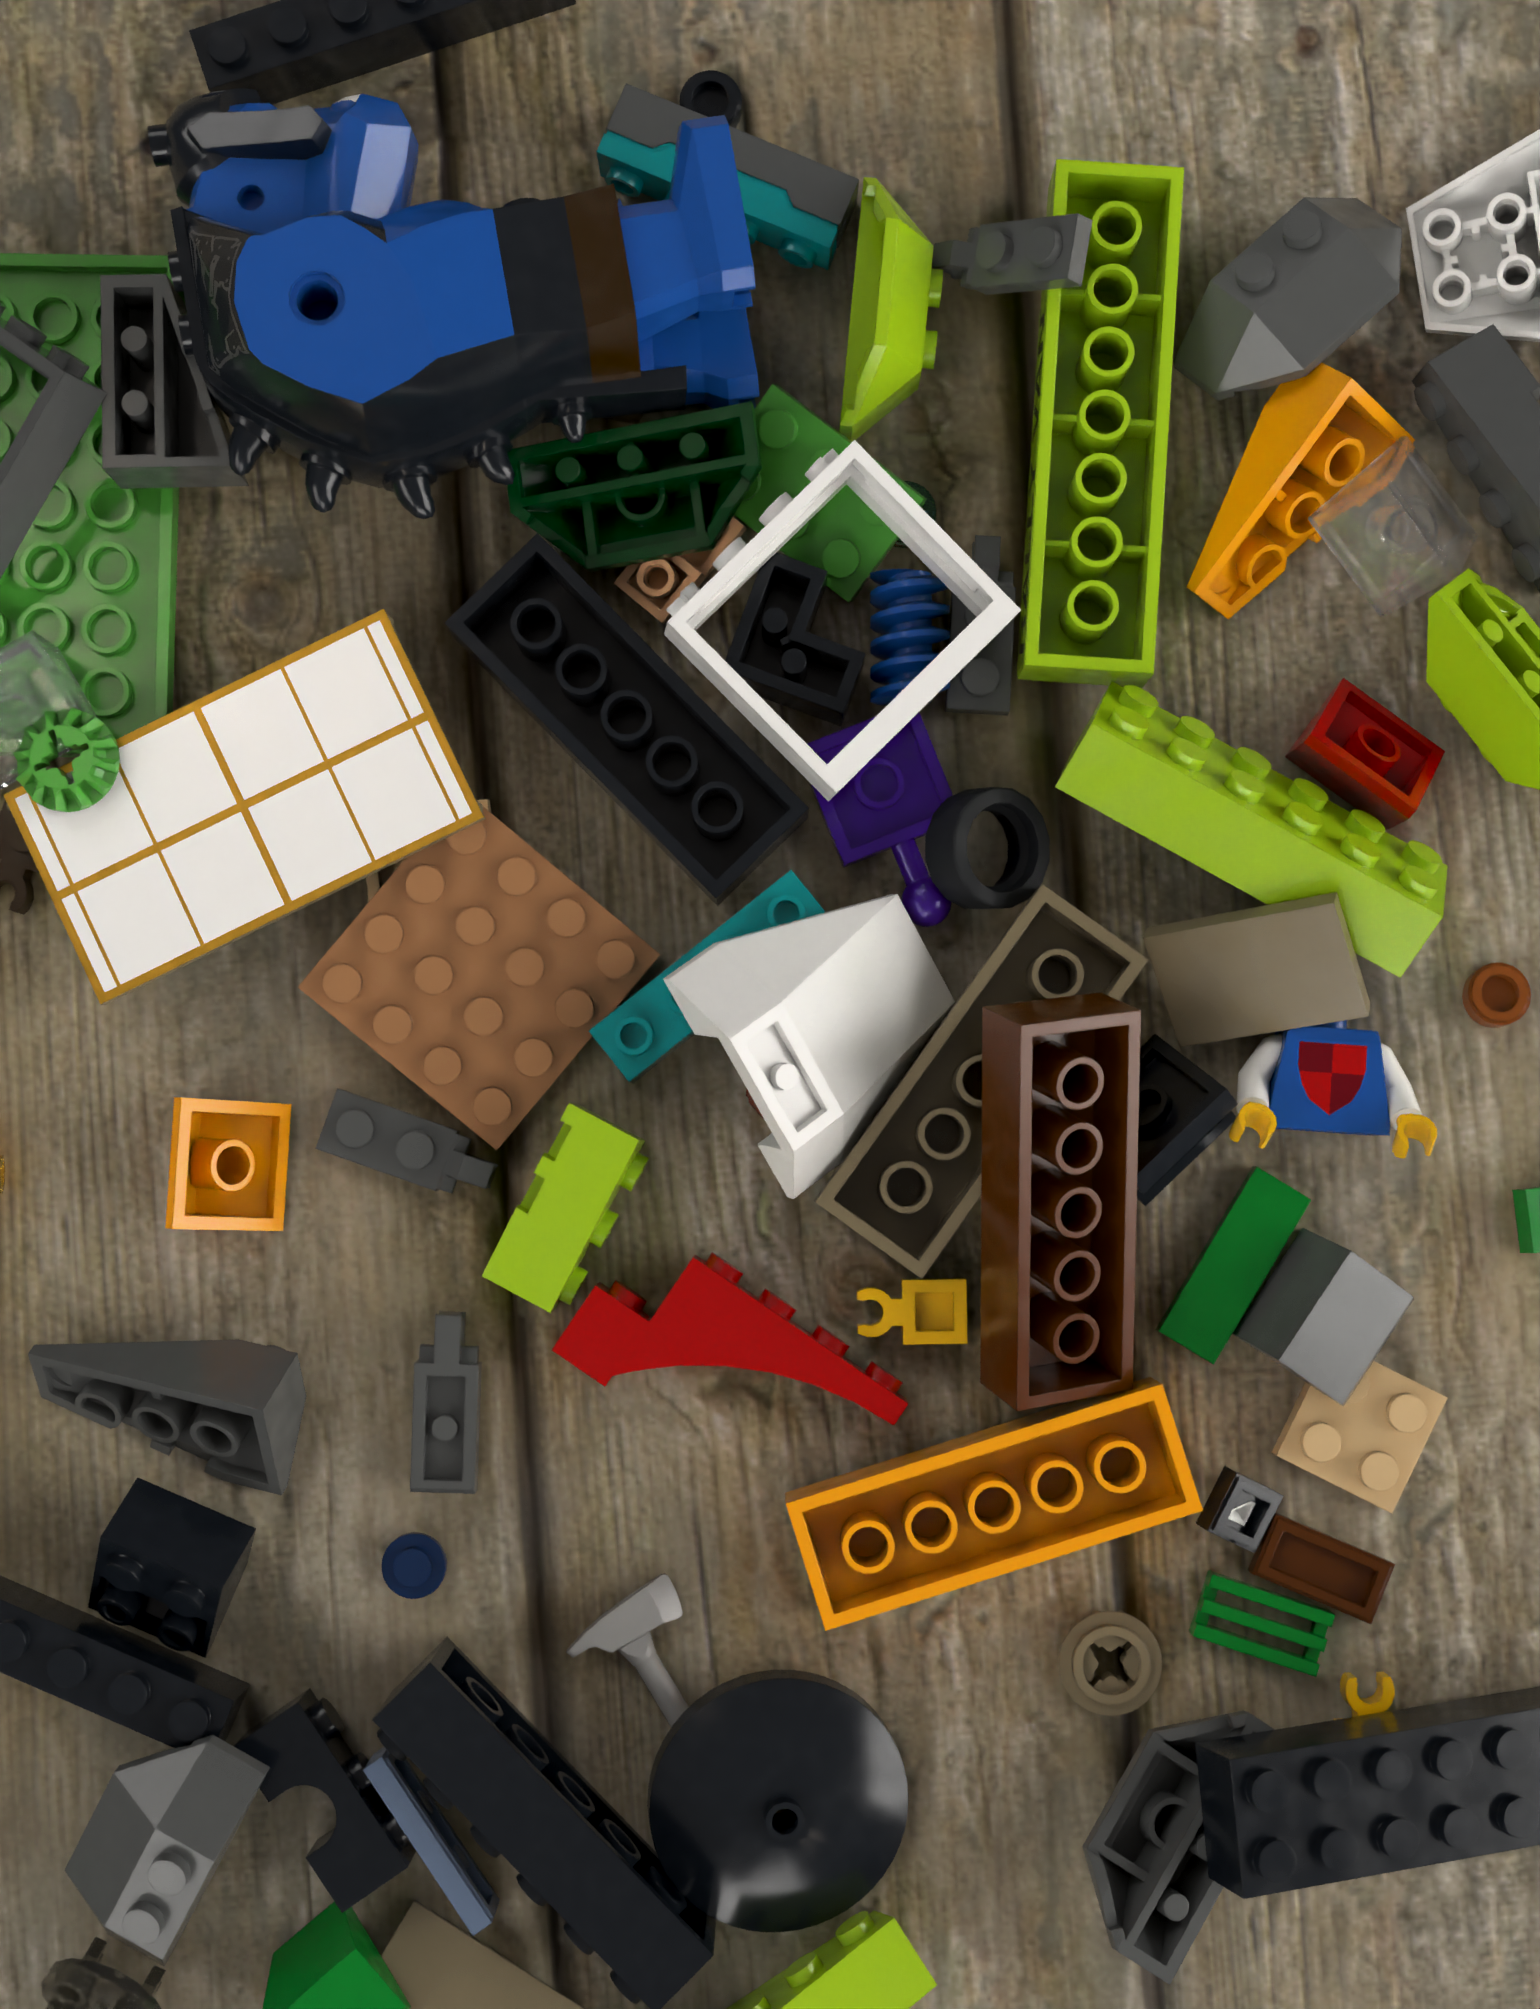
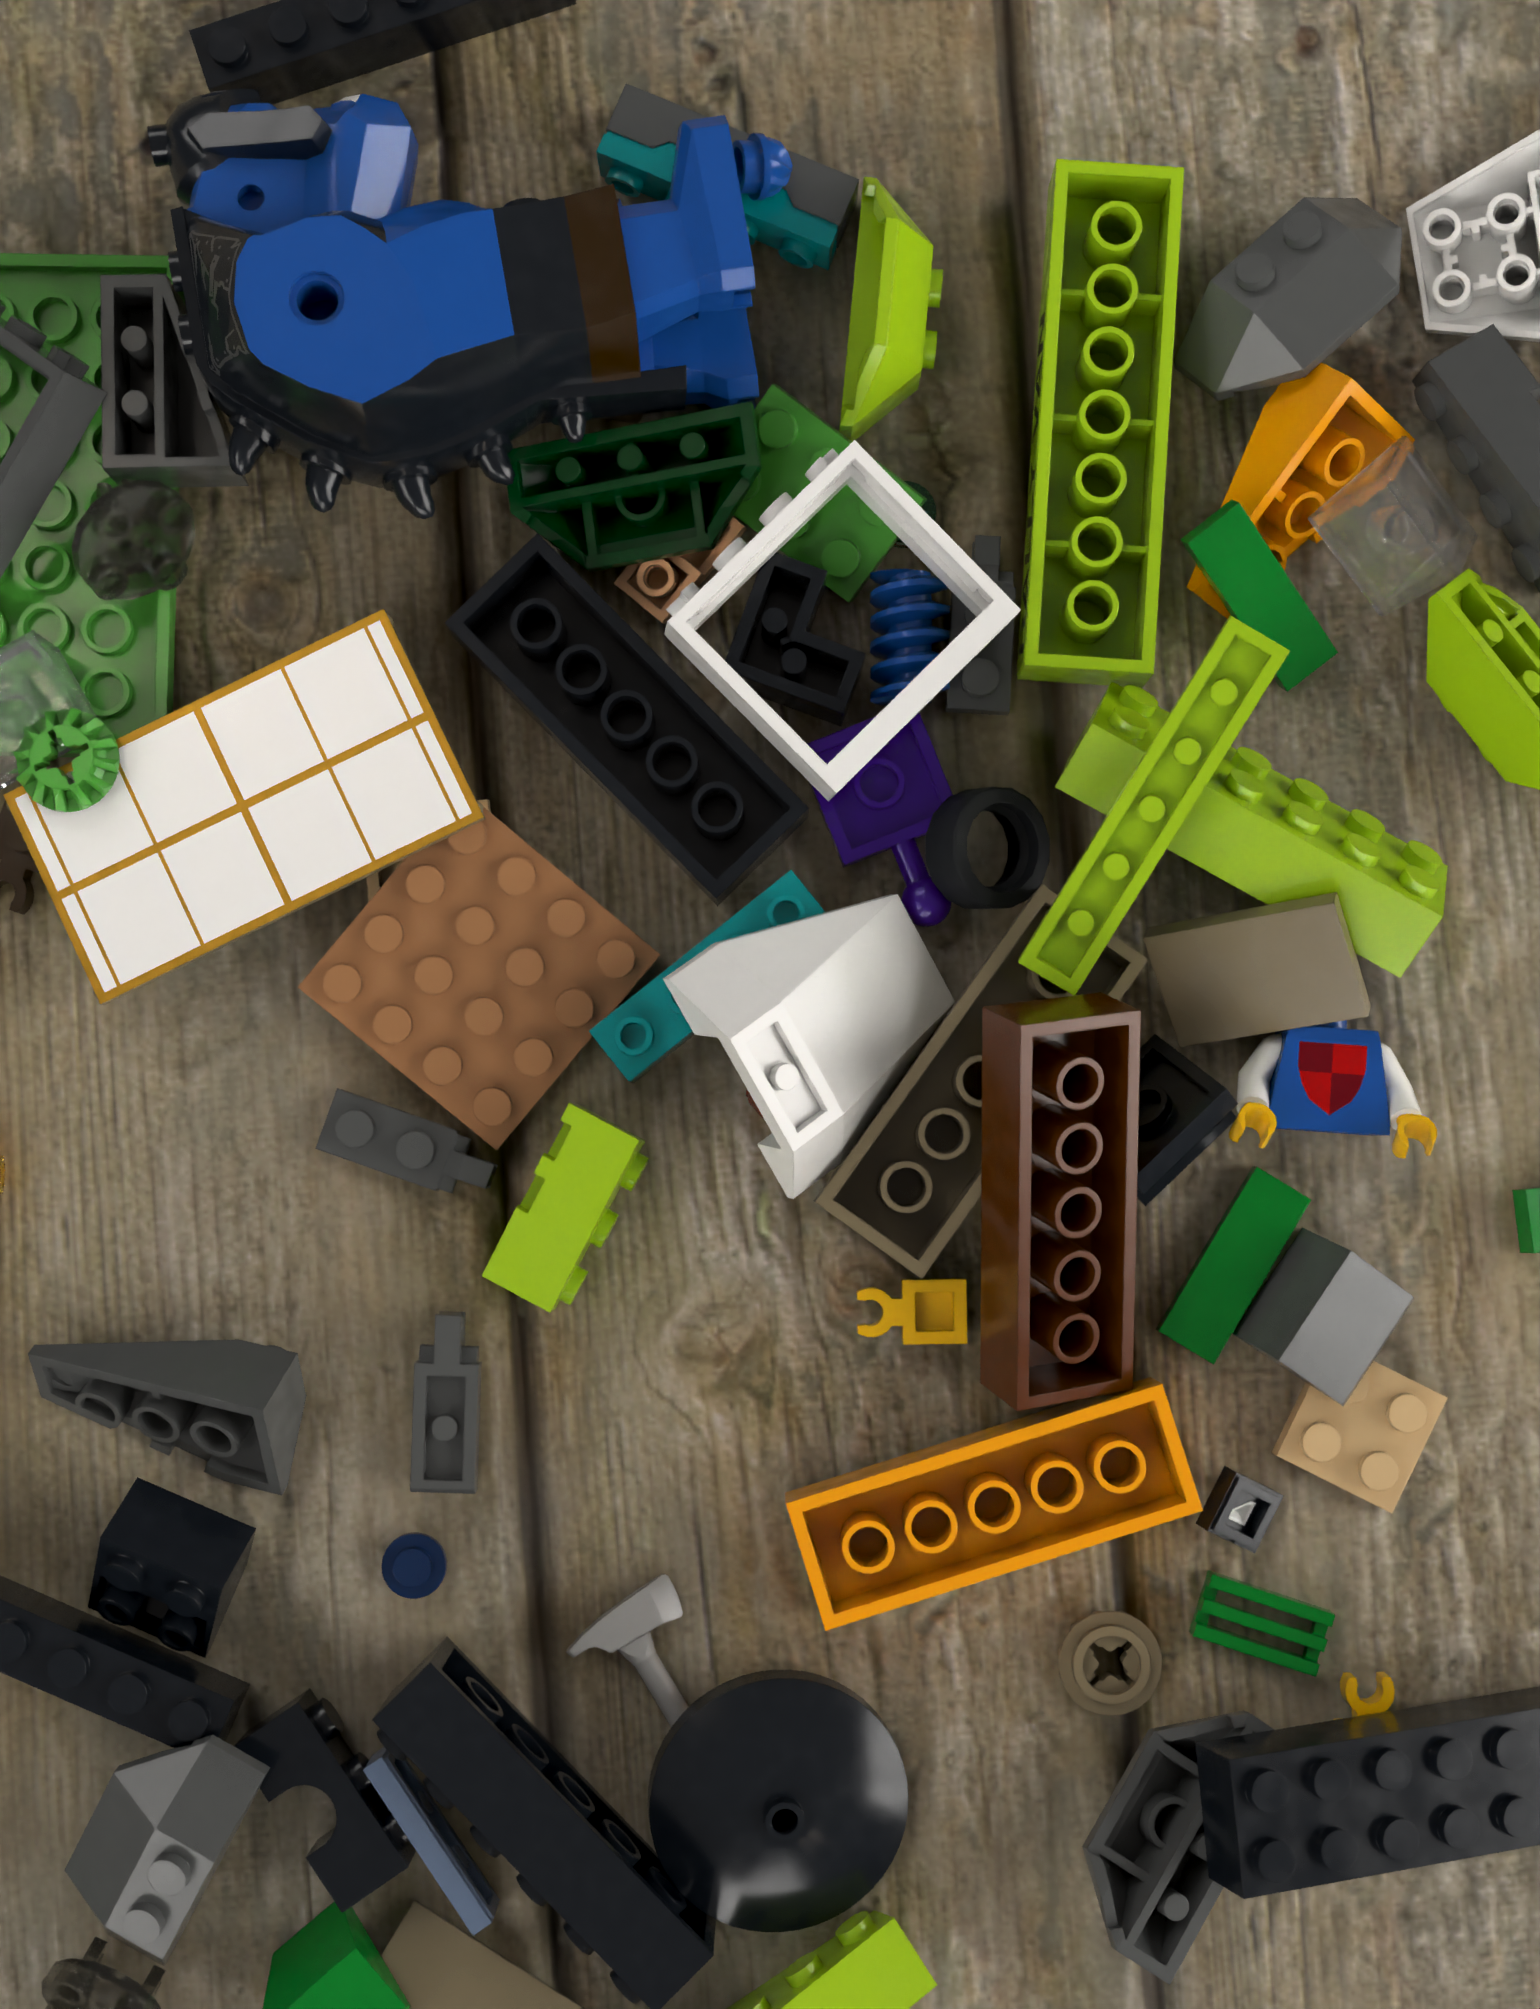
(111, 536): none -> clear smoke plate
(228, 1165): light orange slope -> none
(713, 95): black tile -> none
(718, 1323): red arch -> none
(761, 166): none -> blue plate
(1018, 255): dark grey hinge -> none
(1153, 804): none -> lime plate
(1258, 590): none -> green tile
(1322, 1568): reddish brown tile -> none
(1367, 755): red slope -> none
(1496, 995): dark orange tile -> none

